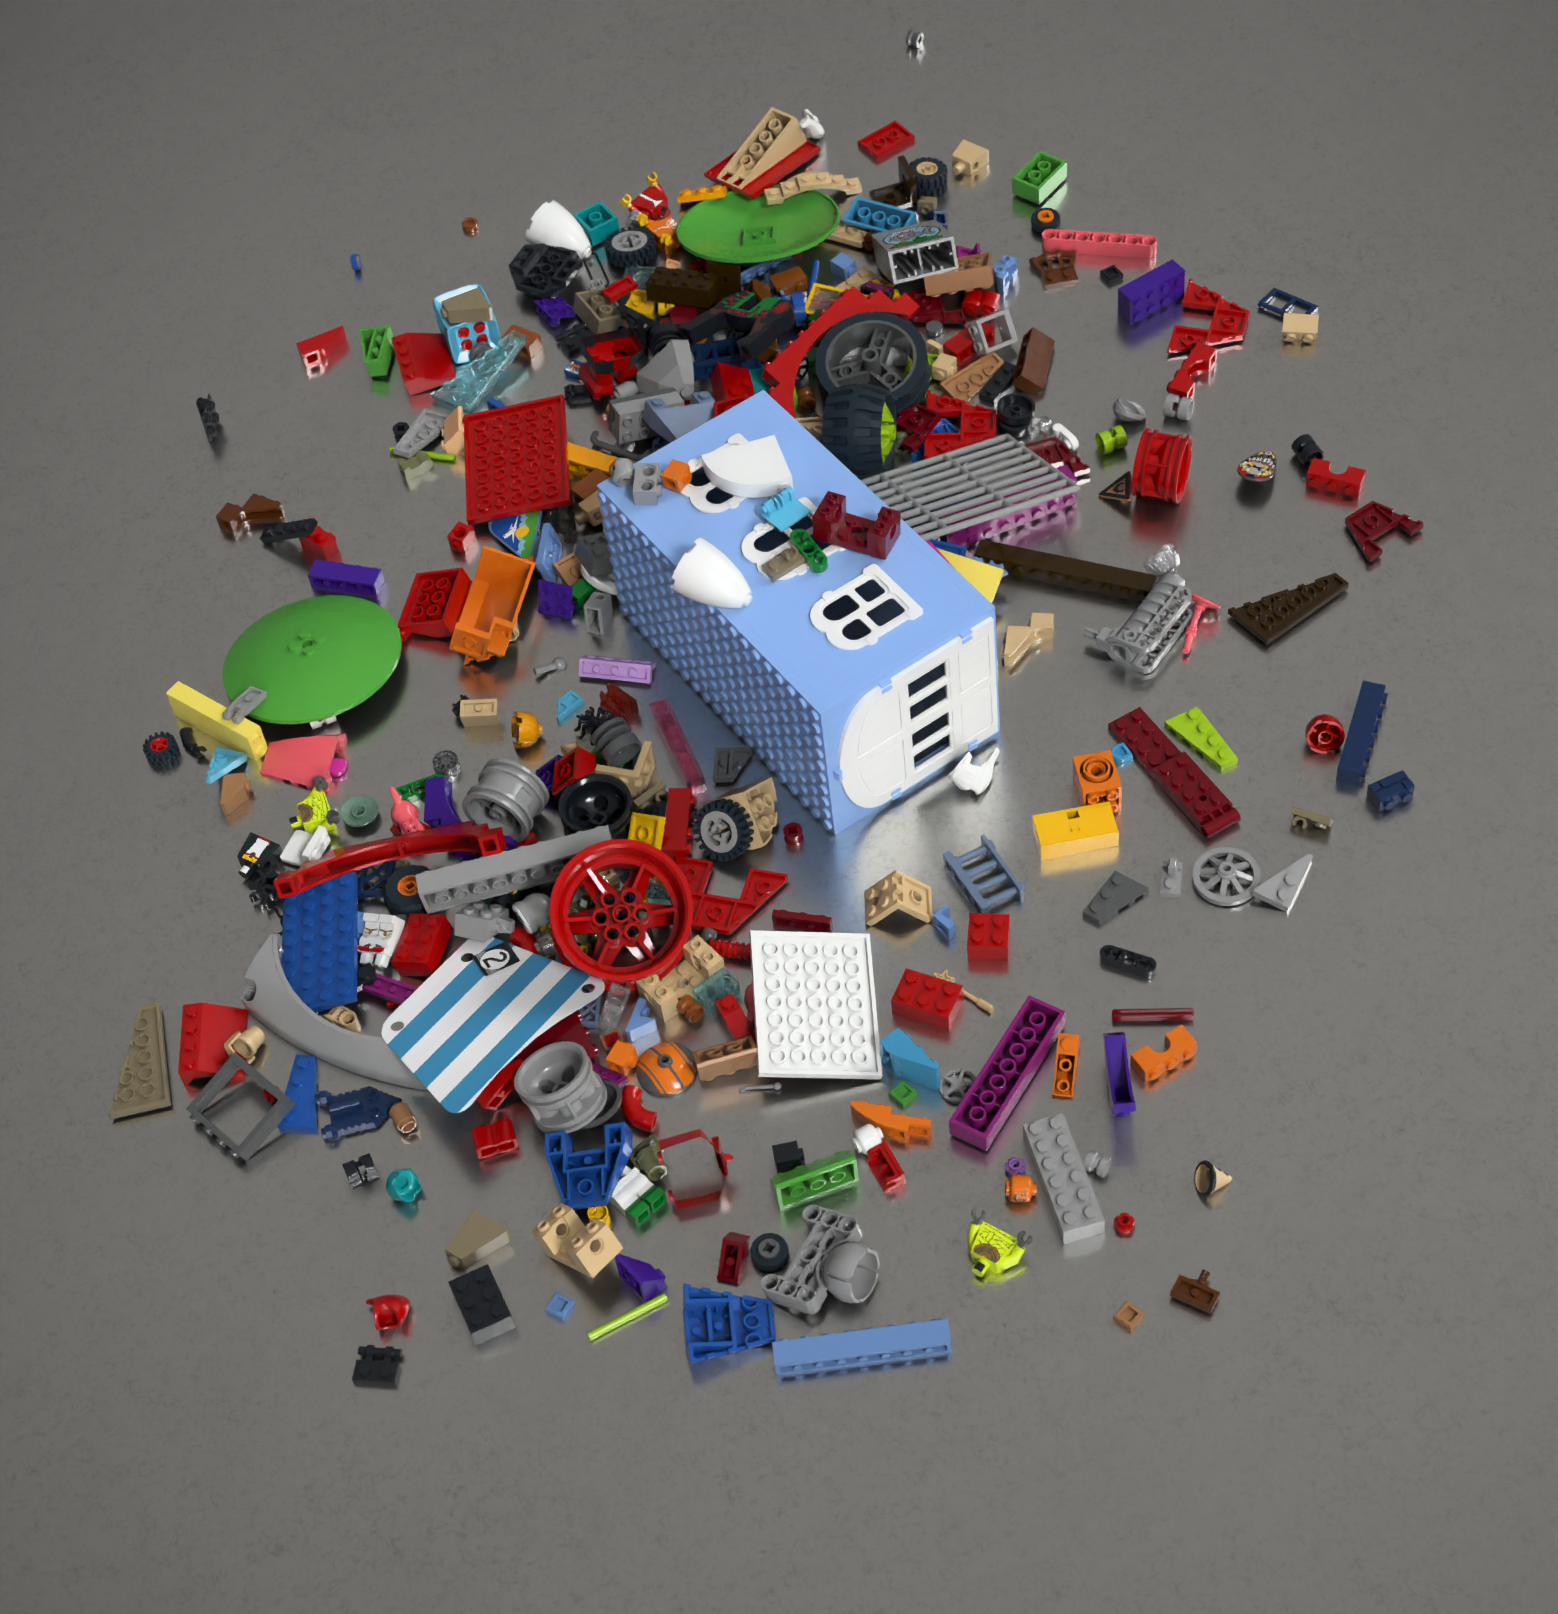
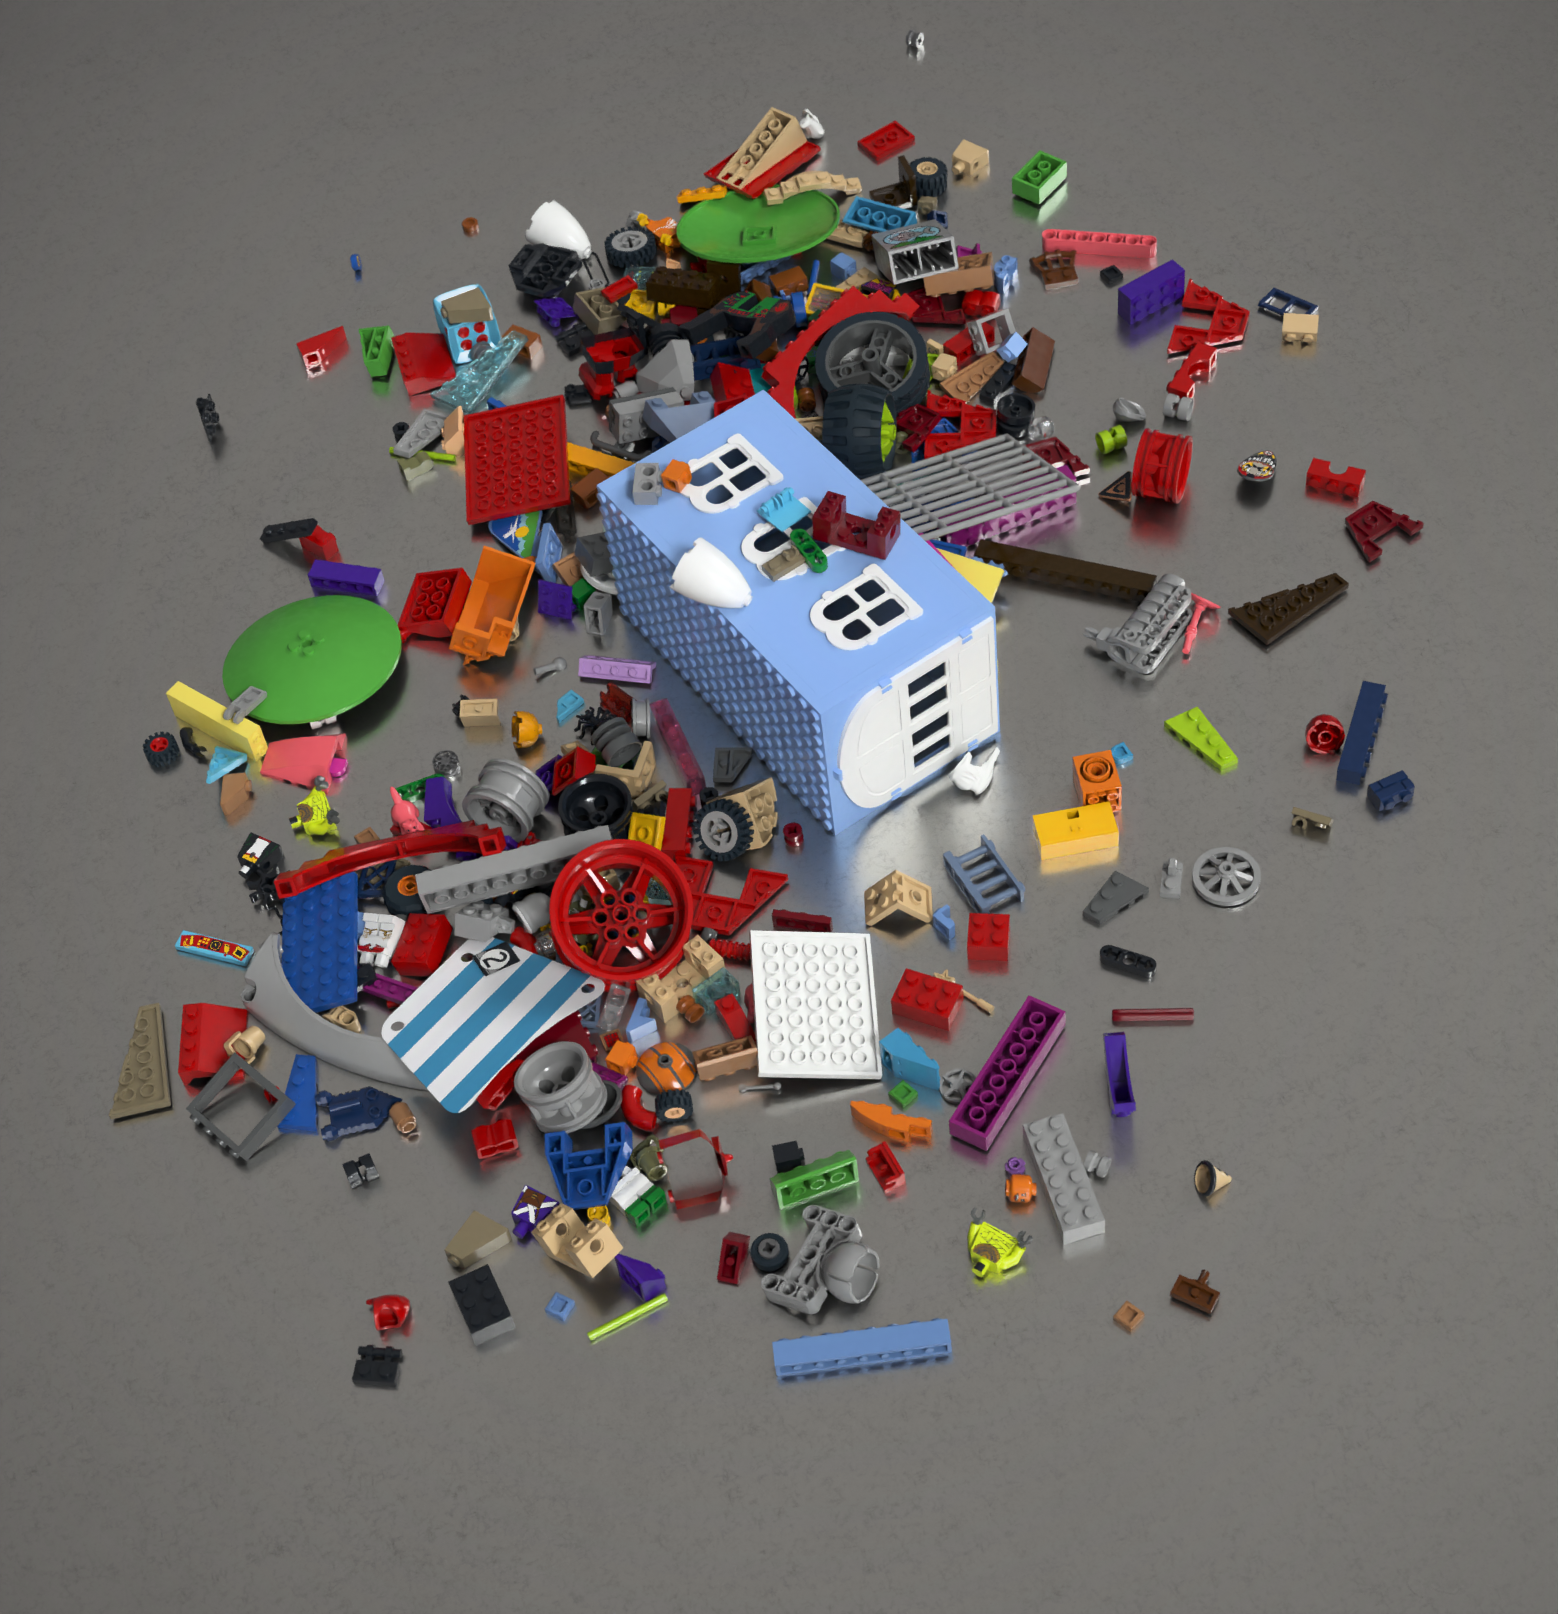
(214, 948): none -> tile
(254, 510): reddish brown arch -> none
(305, 846): white bracket -> none
(358, 805): sand green dish -> none
(366, 836): none -> medium nougat tile
(403, 1185): teal hair -> none
(461, 537): red brick -> none
(530, 1210): none -> torso
(573, 368): tile -> none
(589, 511): tan torso -> none
(597, 222): teal brick -> none
(622, 472): light grey head -> none
(641, 718): none -> light grey wheel
(650, 202): red torso -> none
(673, 1105): none -> black wheel
(706, 793): none -> black wheel
(724, 1323): blue wedge -> none
(749, 468): white brick -> none
(866, 1138): white head -> none
(934, 328): dark grey tile -> none
(1011, 347): none -> light blue brick
(1021, 637): tan arch -> none
(1045, 219): black wheel -> none
(1065, 436): white plate -> none
(1066, 1065): orange slope -> none
(1121, 1227): red plate -> none
(1151, 1064): orange arch -> none
(1163, 562): clear cylinder -> none
(1175, 773): dark red hinge -> none
(1283, 886): light grey wing -> none
(1306, 449): black wheel -> none

